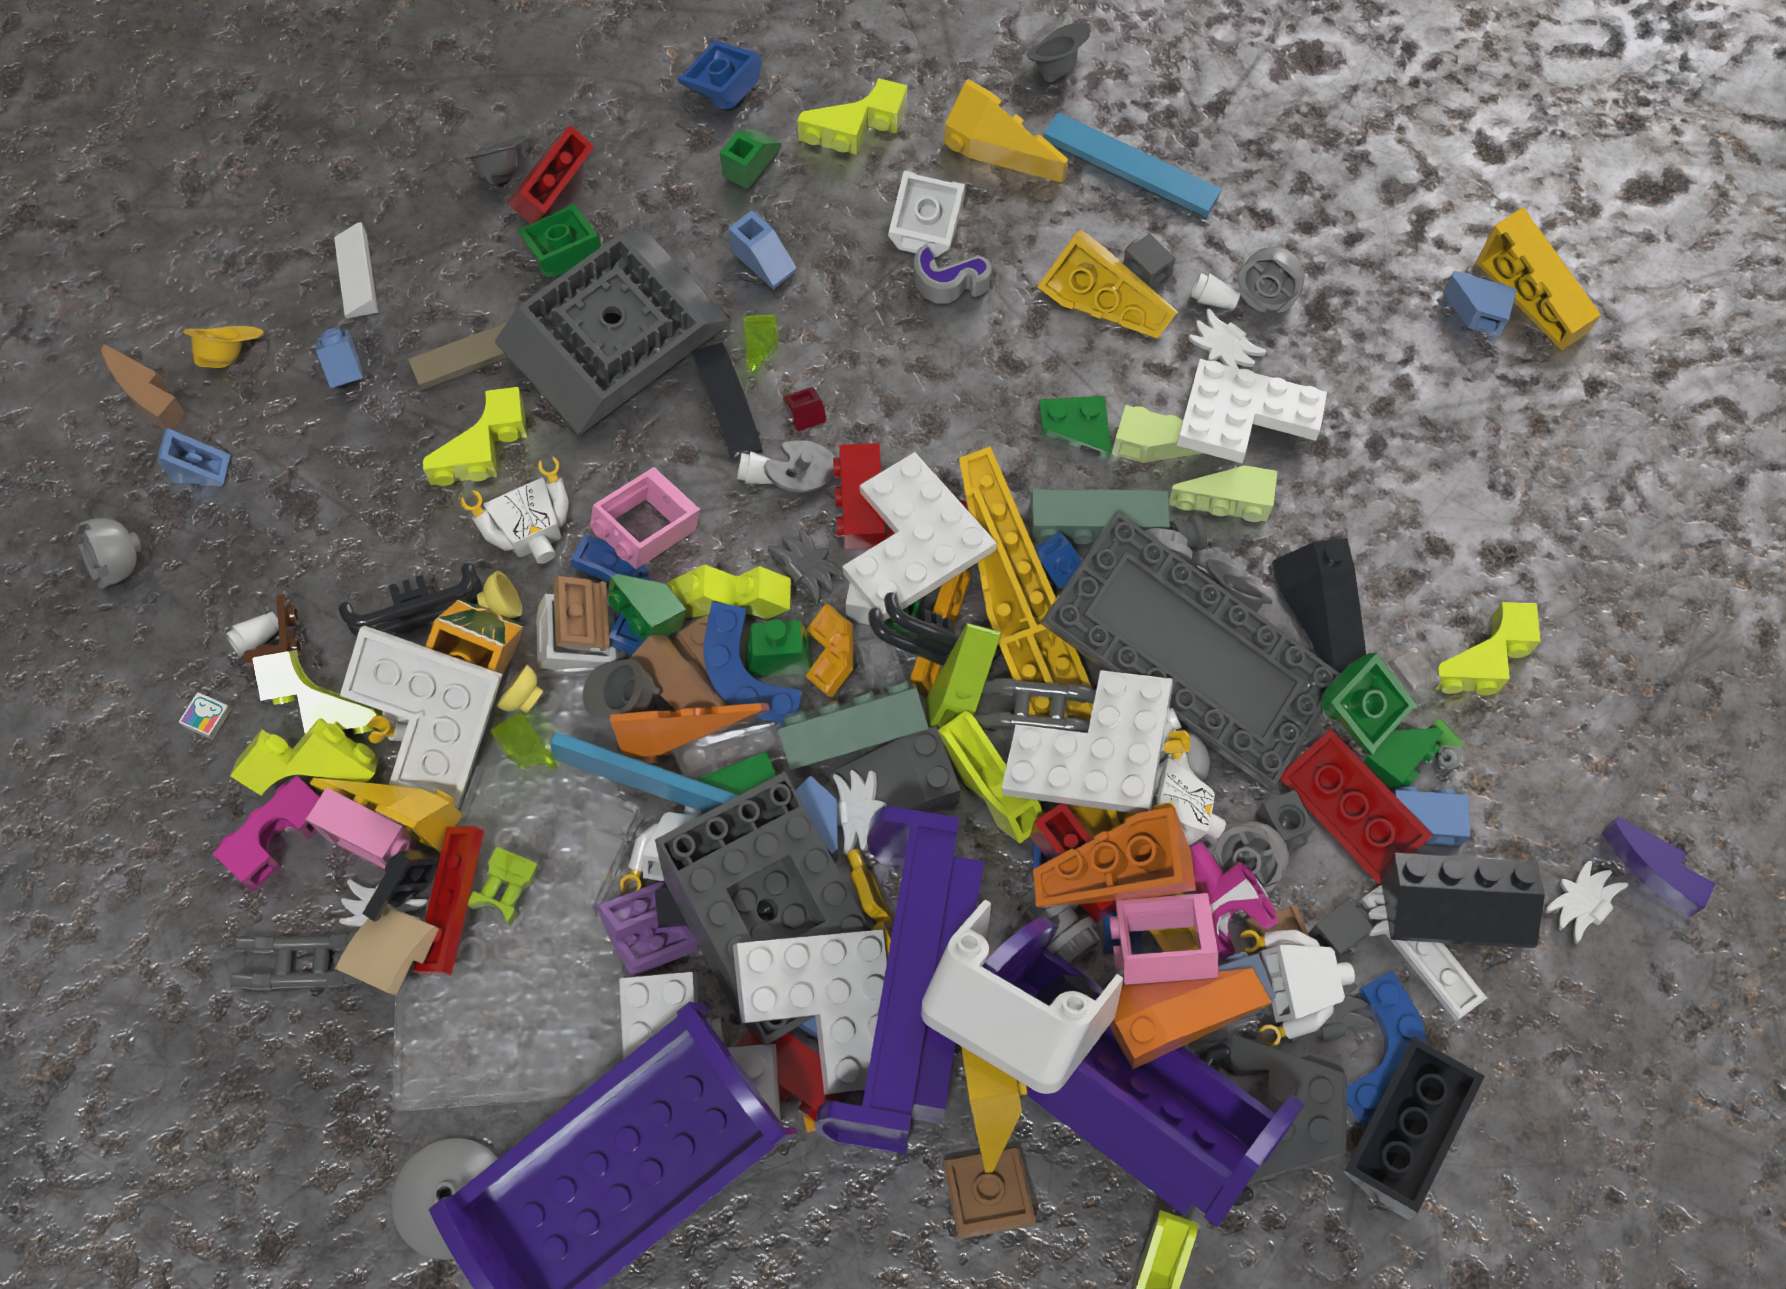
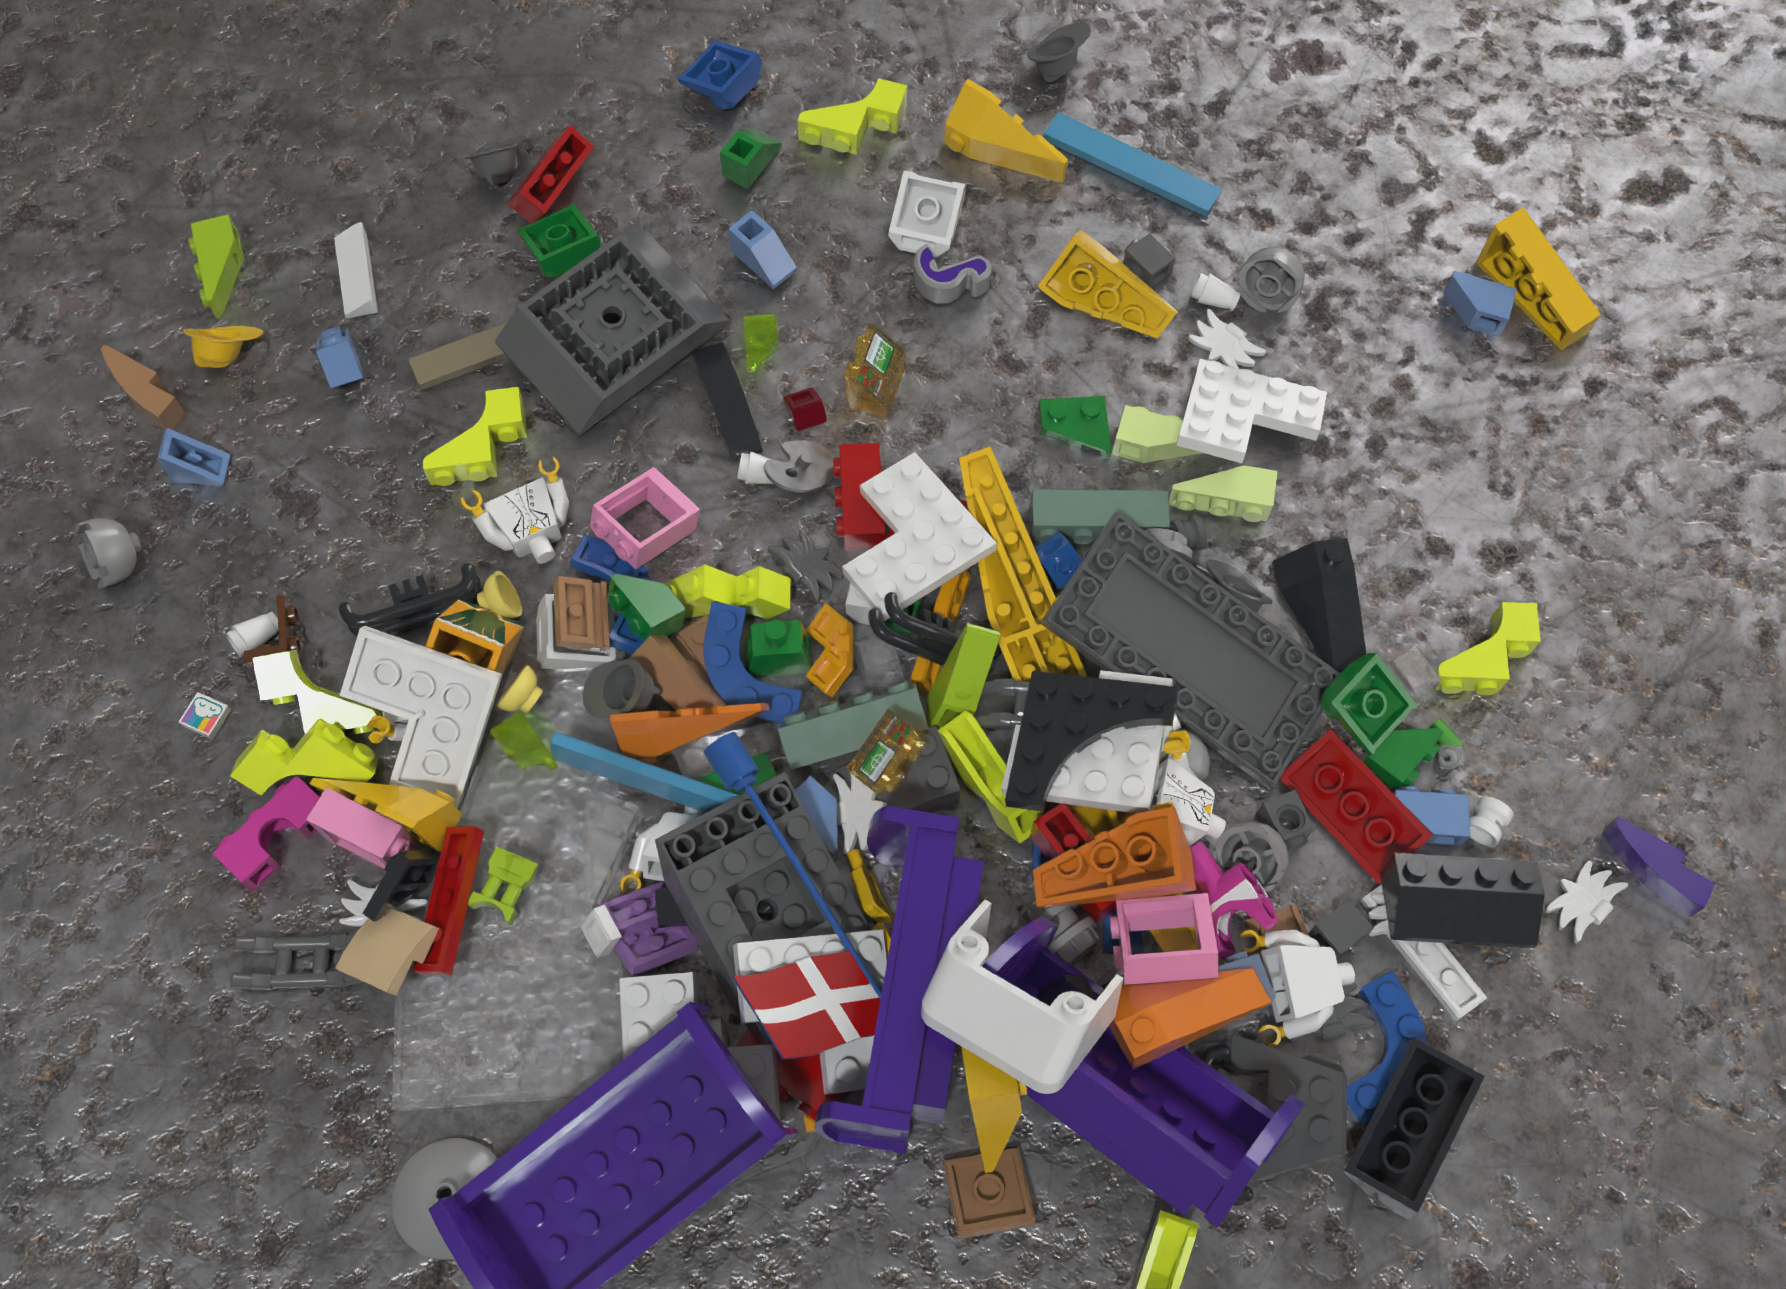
(219, 260): none -> lime slope
(600, 931): none -> white tile
(816, 999): none -> flag
(874, 374): none -> clear yellow slope
(887, 752): none -> clear yellow slope
(1067, 716): none -> black plate
(1489, 820): none -> white wheel

